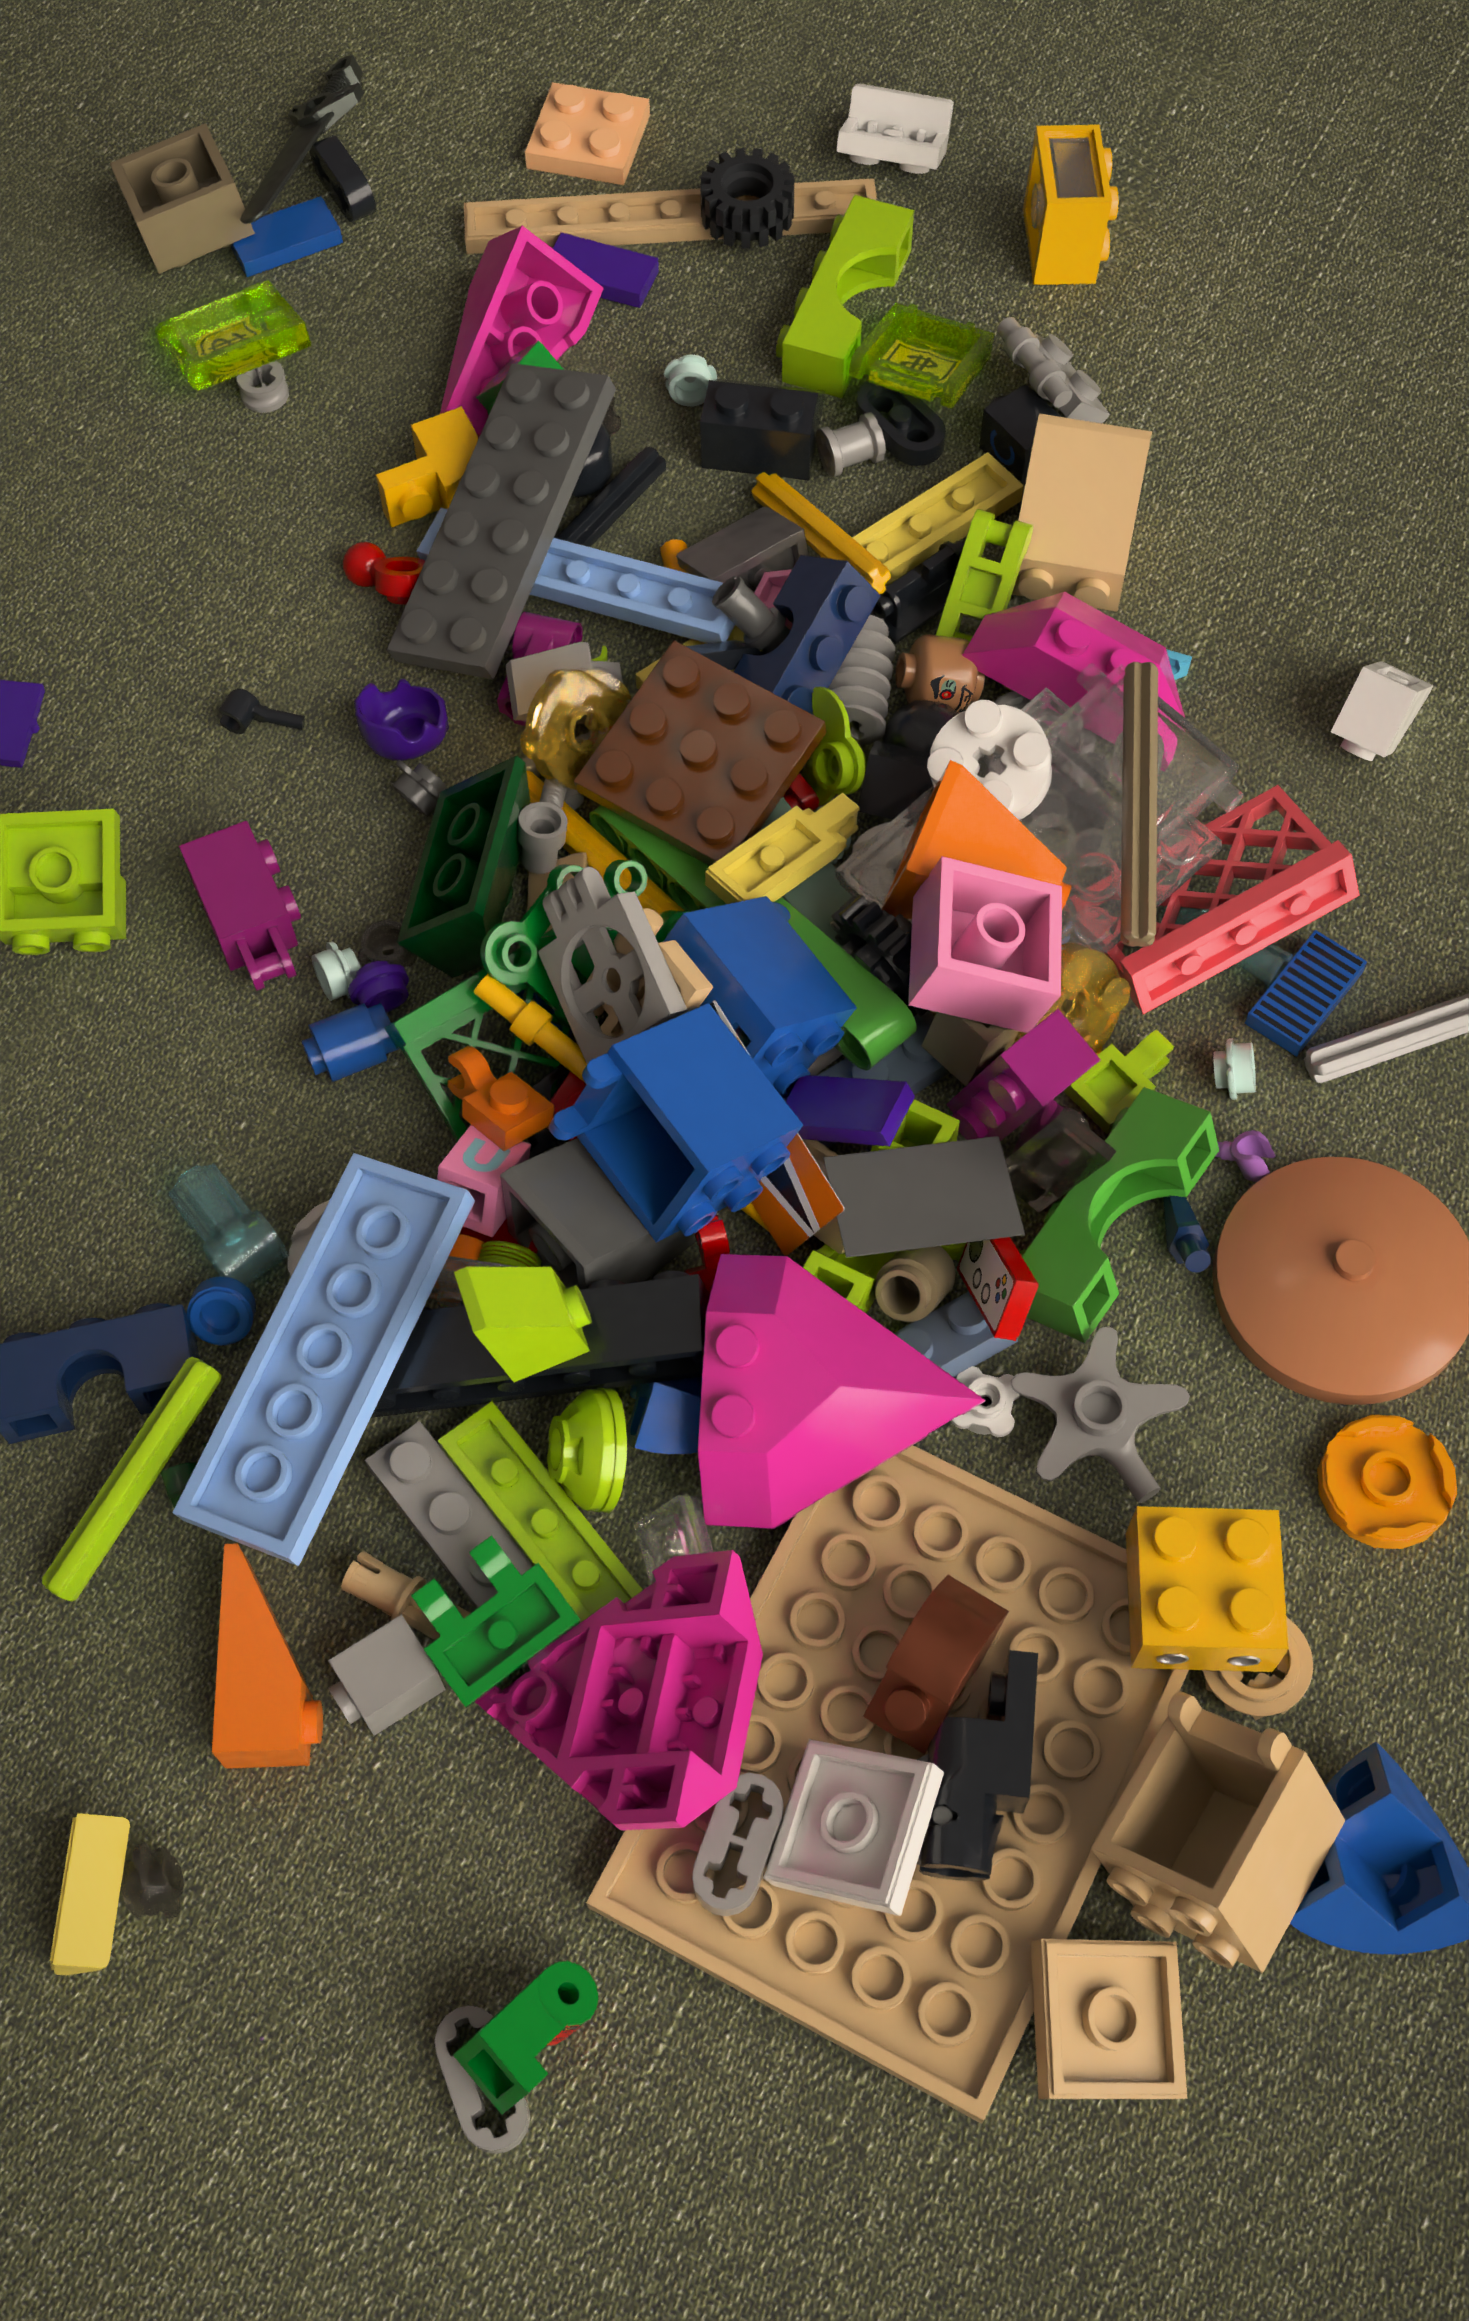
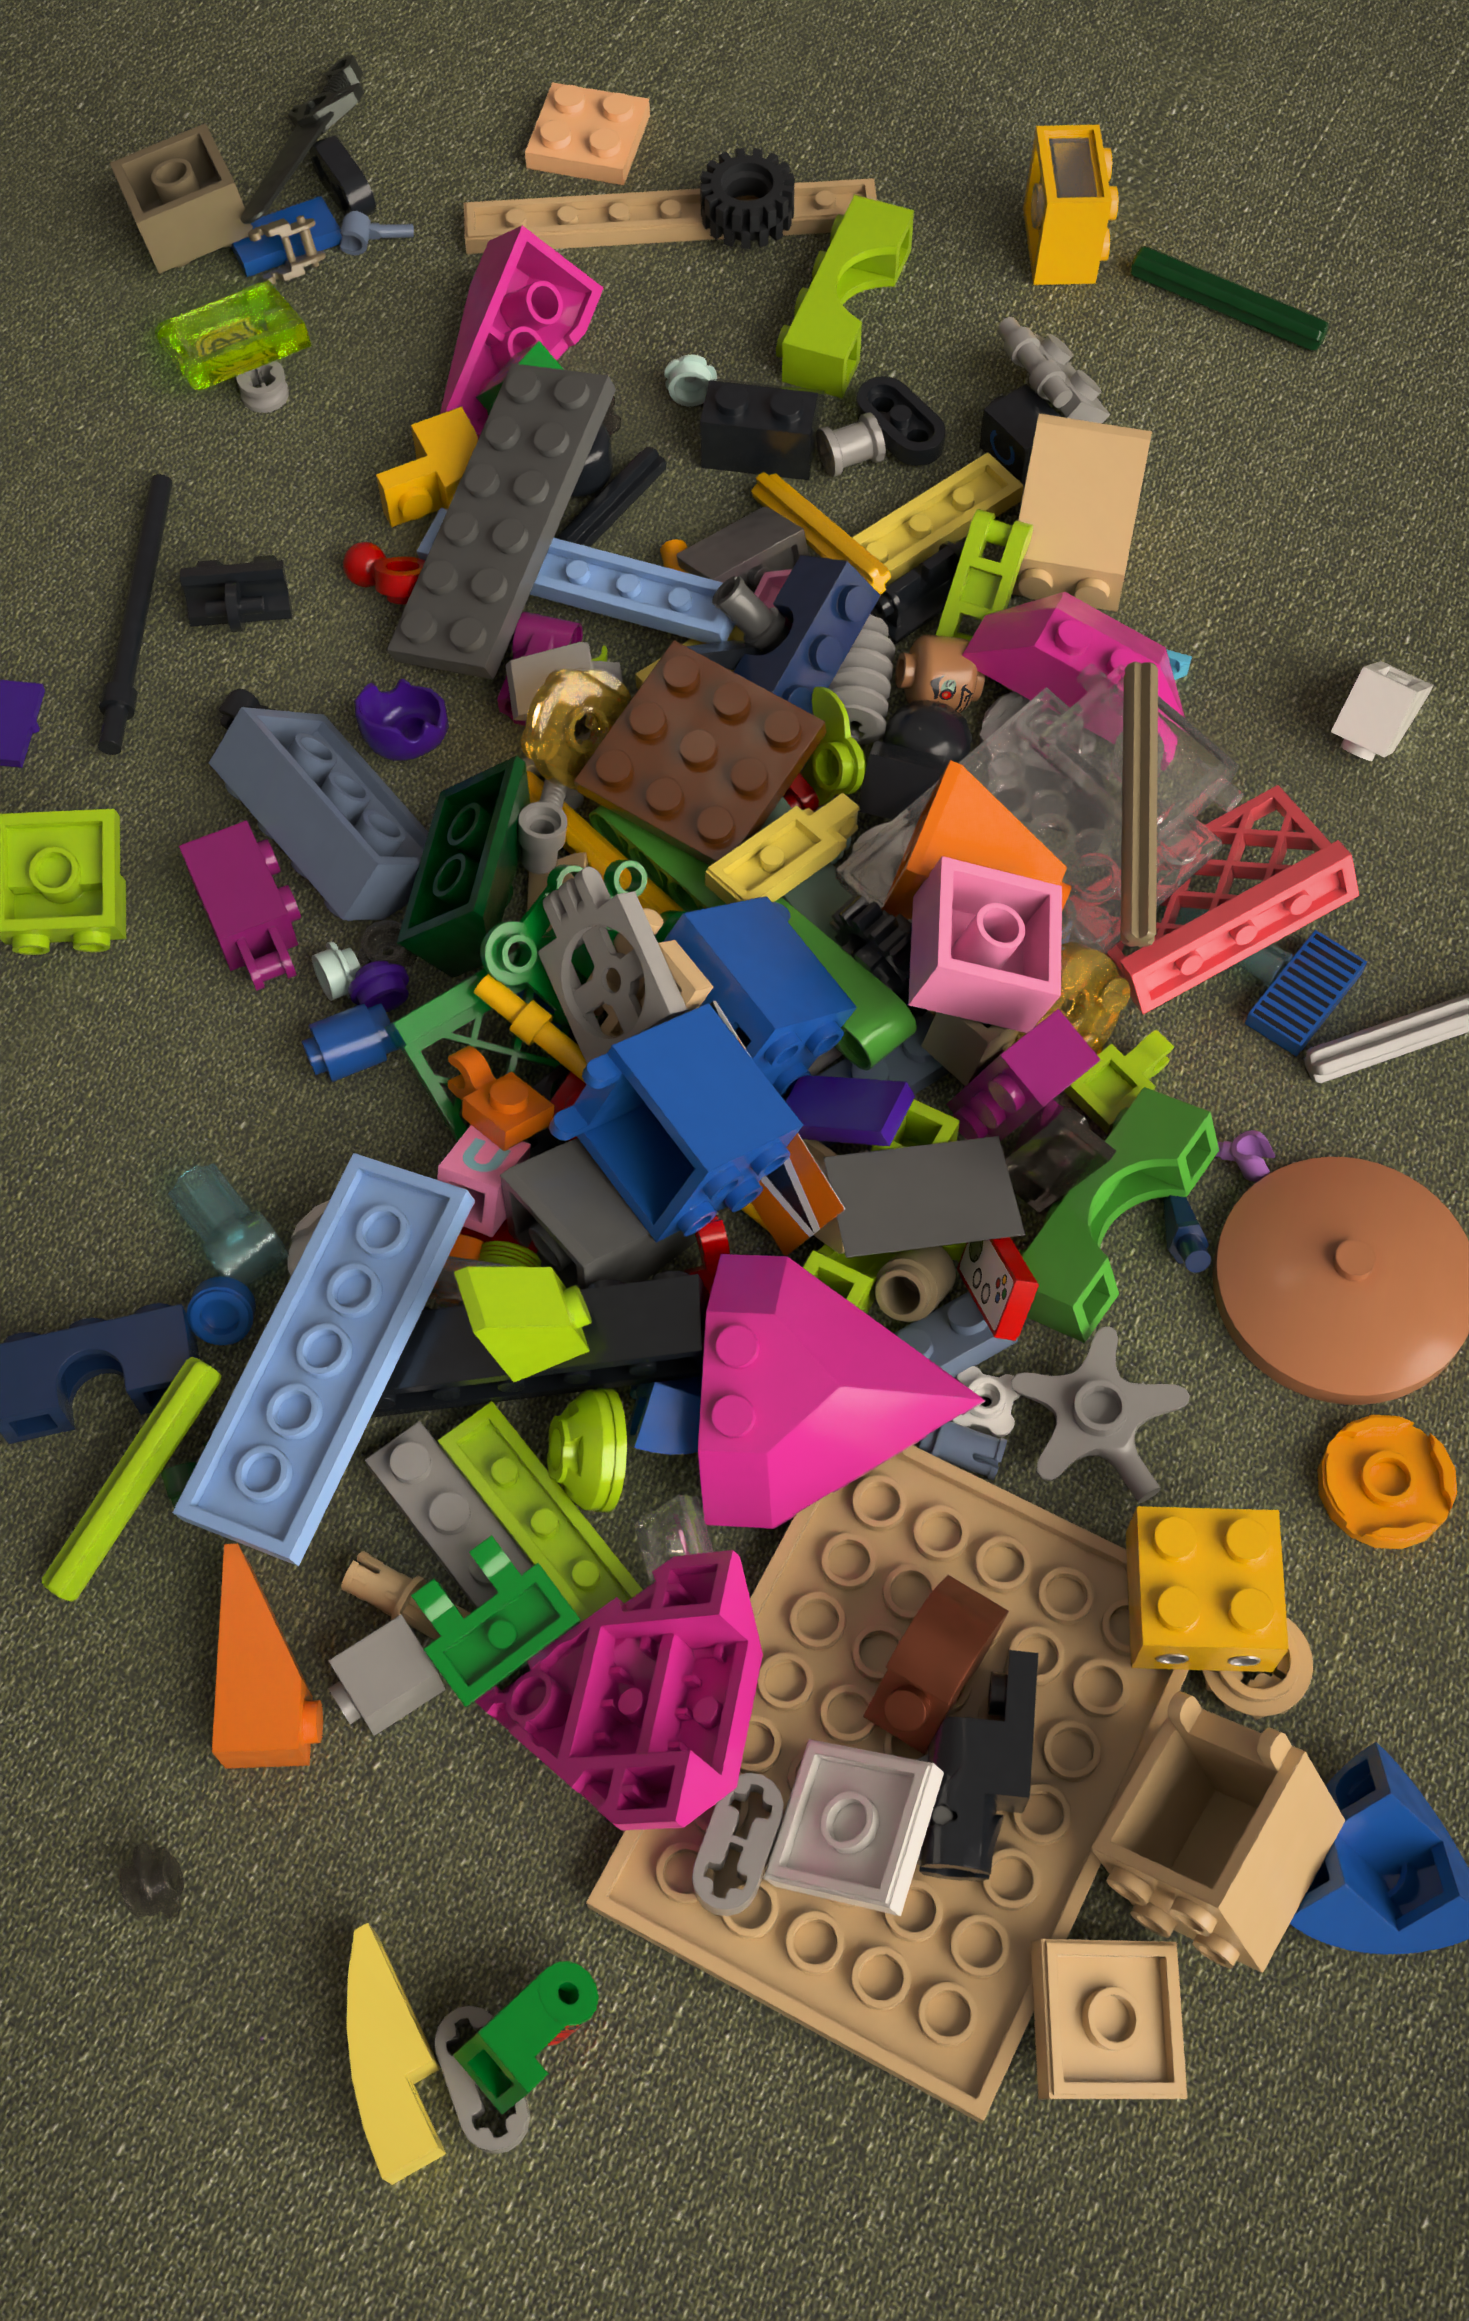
(89, 1894): light yellow slope -> none
(119, 695): none -> black bar
(236, 592): none -> black hips
(294, 265): none -> dark tan piece
(323, 809): none -> sand blue slope
(358, 229): none -> sand blue hand
(386, 2061): none -> light yellow slope
(419, 787): dark grey plate -> none
(619, 271): dark purple tile -> none
(896, 128): white bracket -> none
(919, 368): clear neon green container -> none
(966, 1448): none -> sand blue pin
(1000, 730): white plate -> none
(1229, 298): none -> dark green axle
(1235, 1068): light aqua plate -> none

